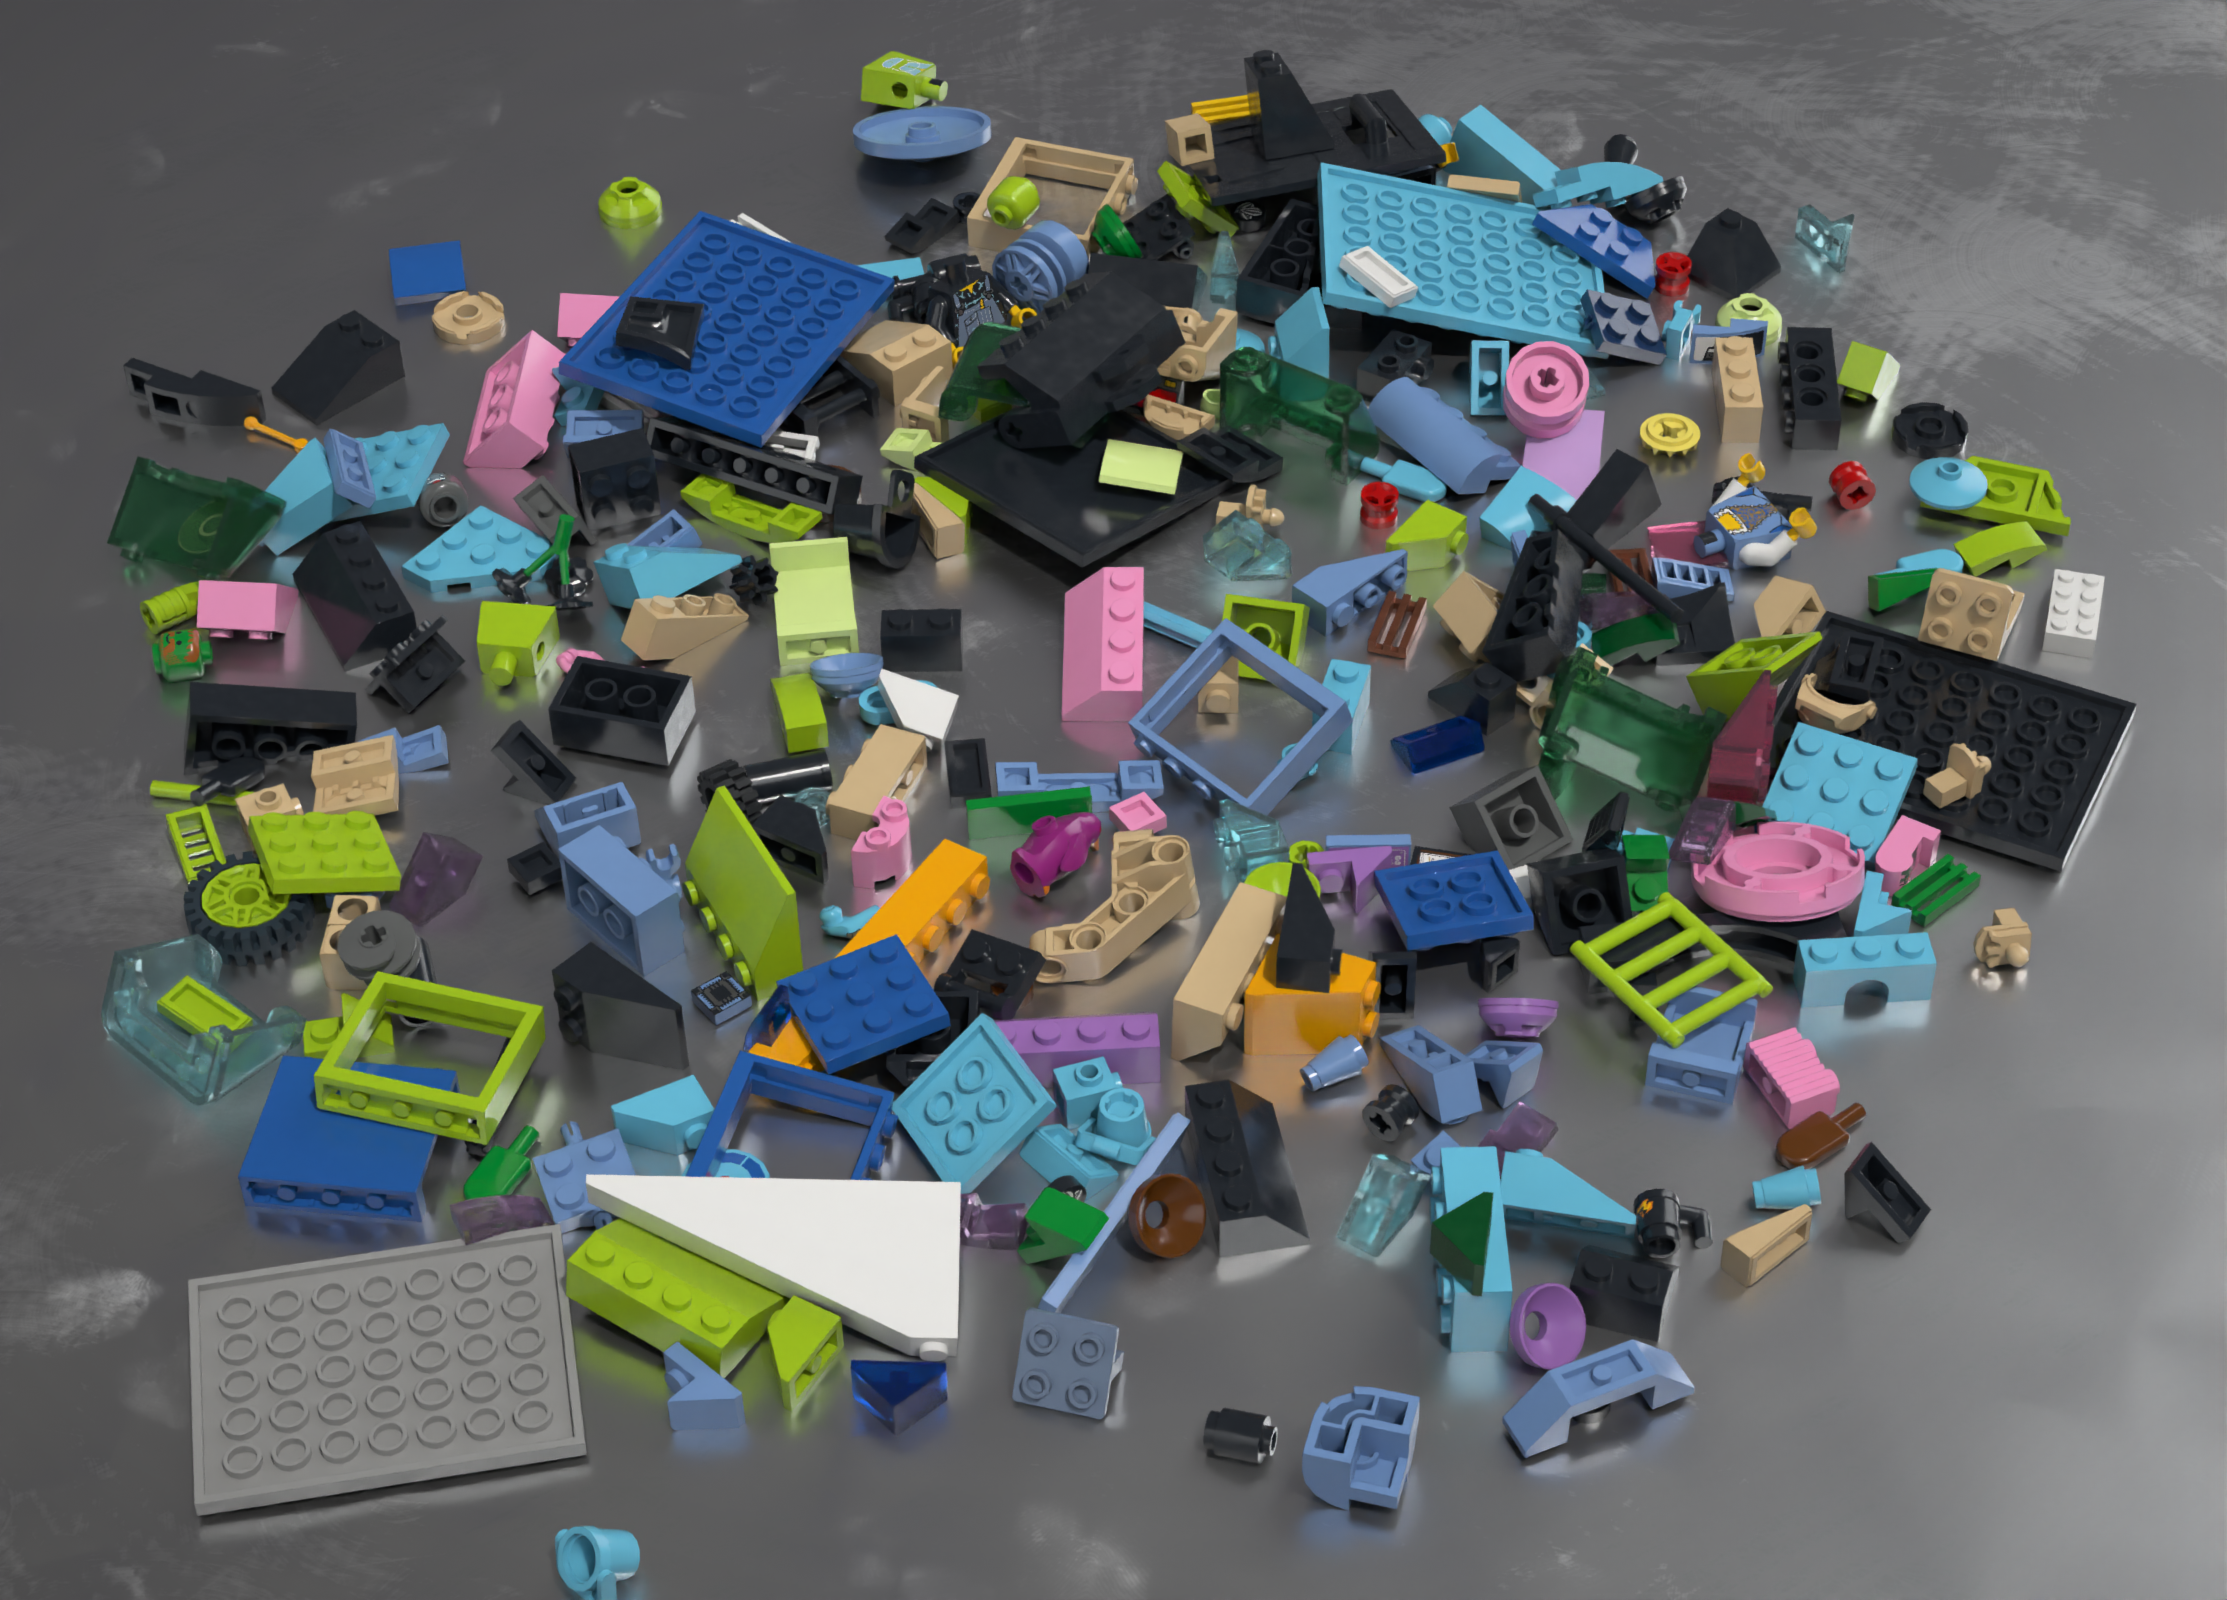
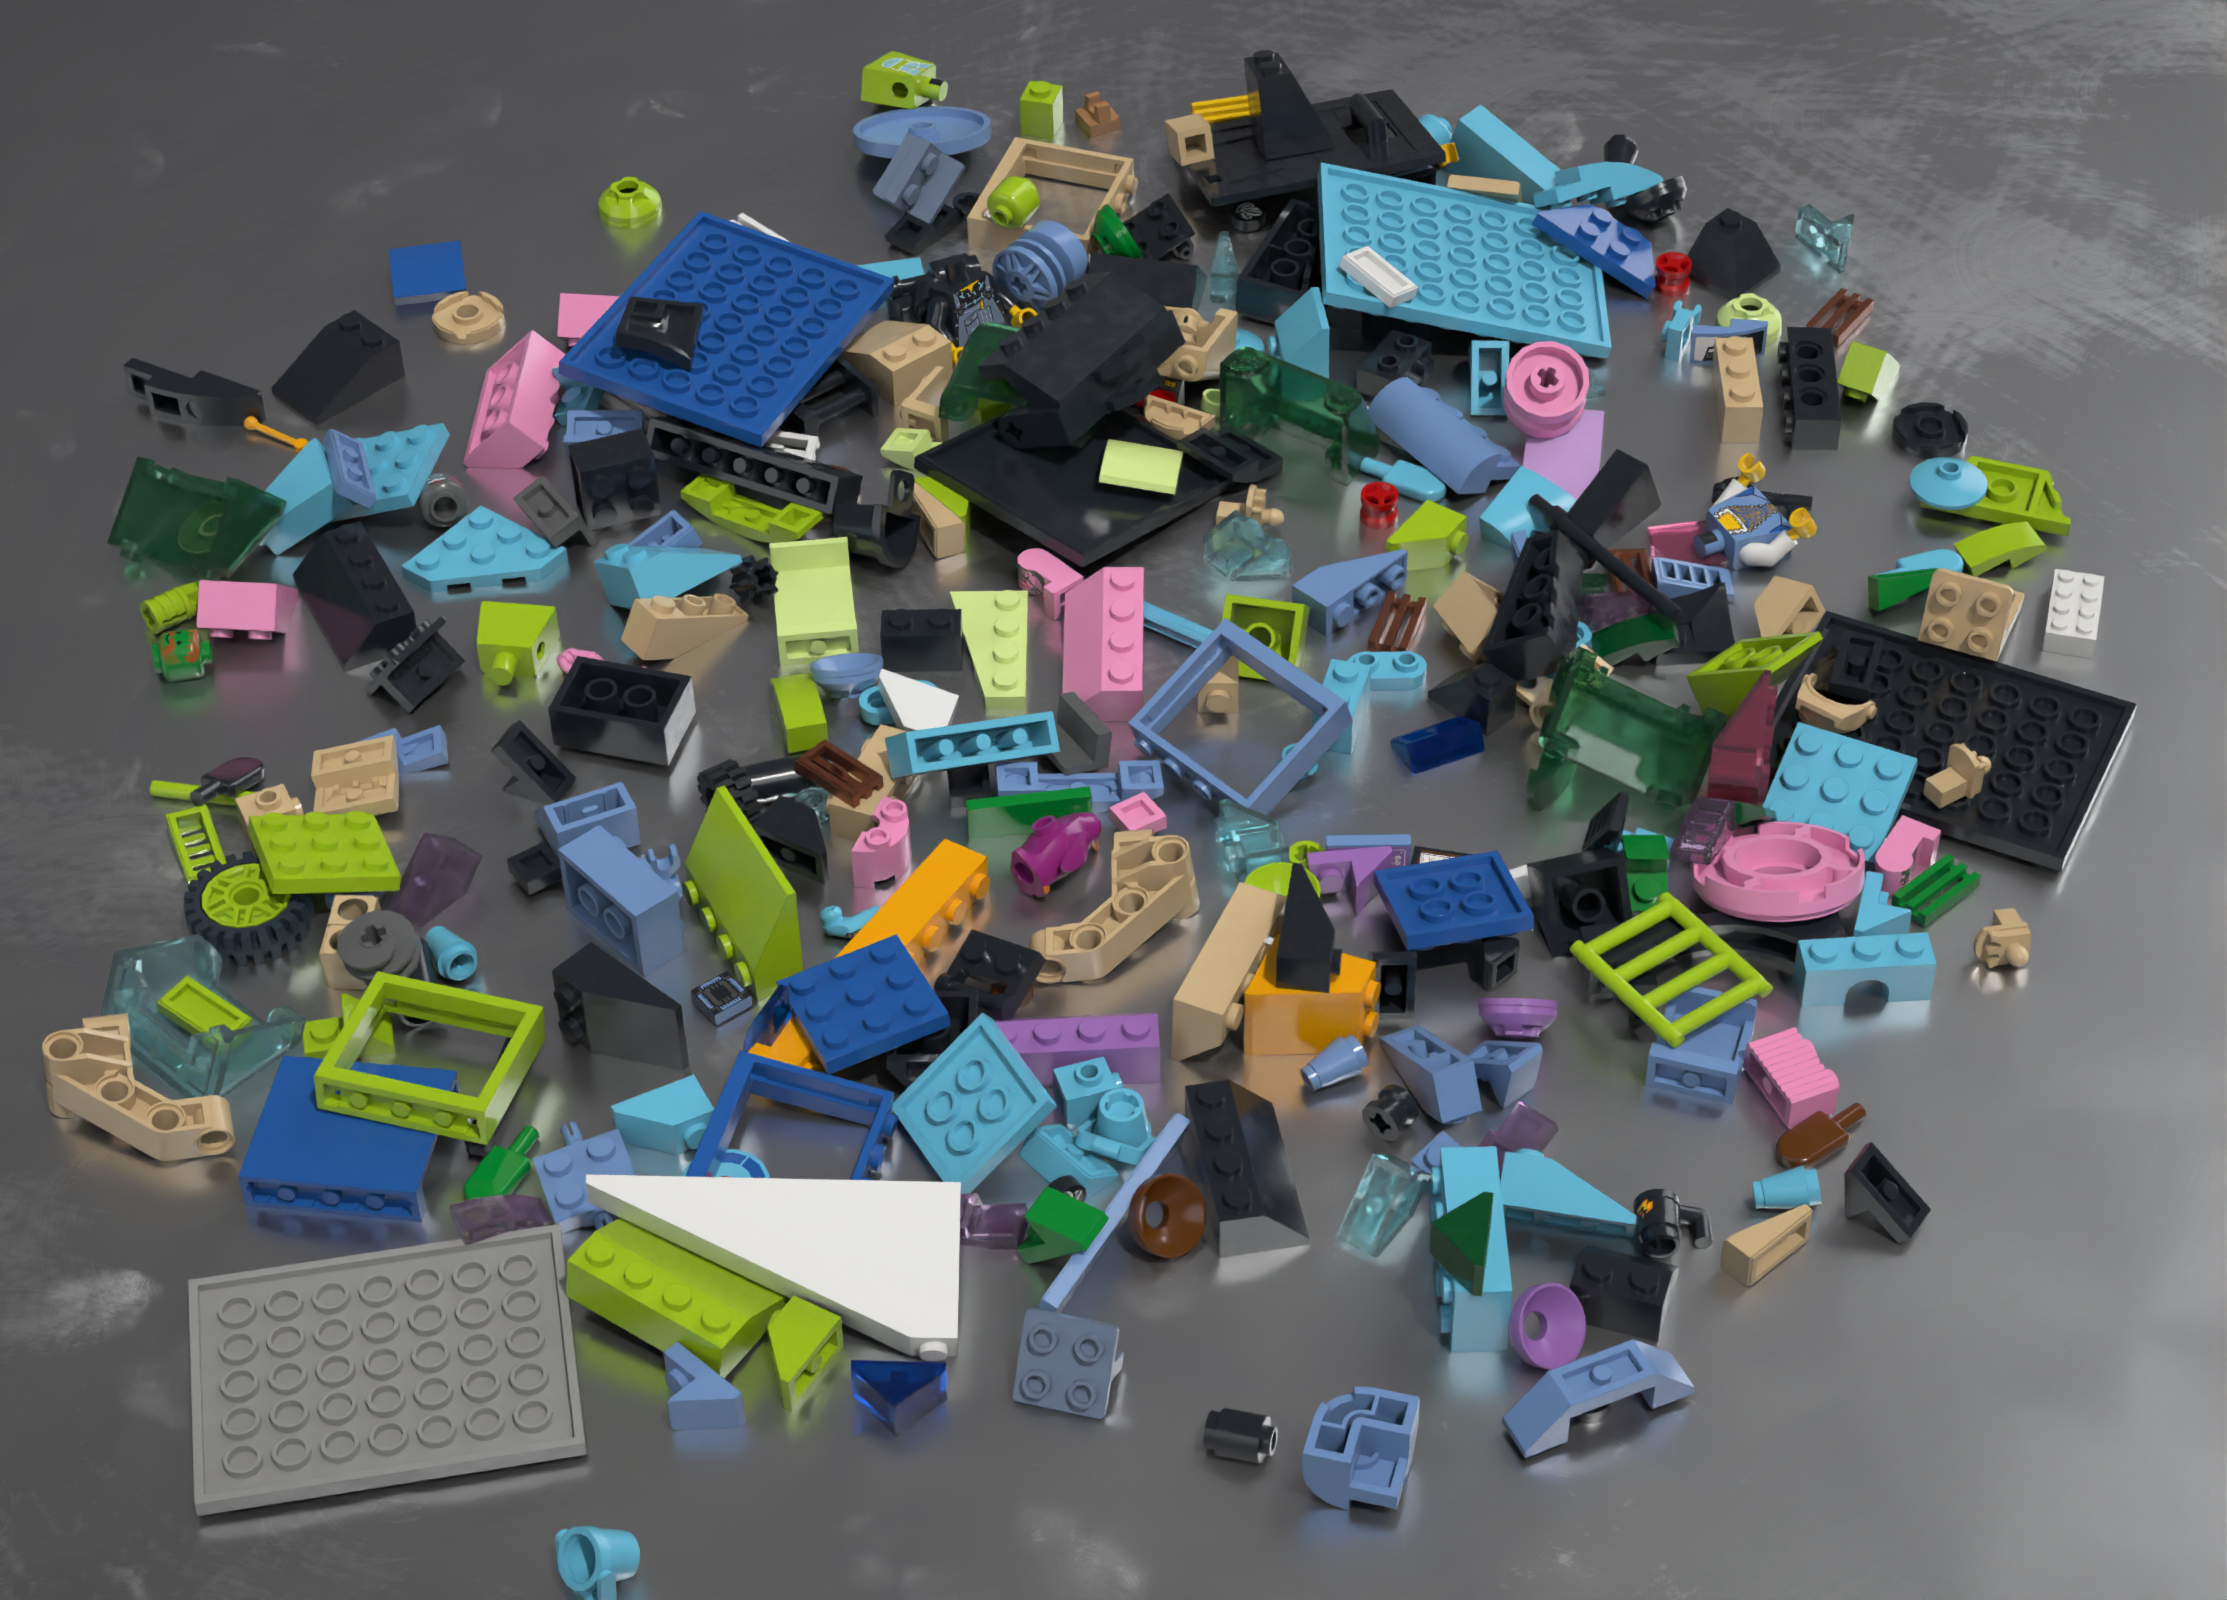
(94, 1078): none -> tan connector
(263, 723): black wedge -> none
(452, 955): none -> medium azure cone
(566, 577): black plant -> none
(833, 776): none -> copper tile
(919, 178): none -> sand blue bracket
(972, 744): none -> medium azure brick
(996, 643): none -> yellowish green wing
(1041, 109): none -> lime brick
(1046, 578): none -> bright pink leg
(1081, 737): none -> dark grey panel
(1096, 116): none -> medium nougat tile
(1192, 201): lime plate -> none
(1393, 669): none -> medium azure plate
(1514, 818): dark grey slope -> none
(1622, 327): plate -> none
(1679, 432): light yellow gear -> none
(1836, 309): none -> copper tile
(1852, 485): red wheel -> none

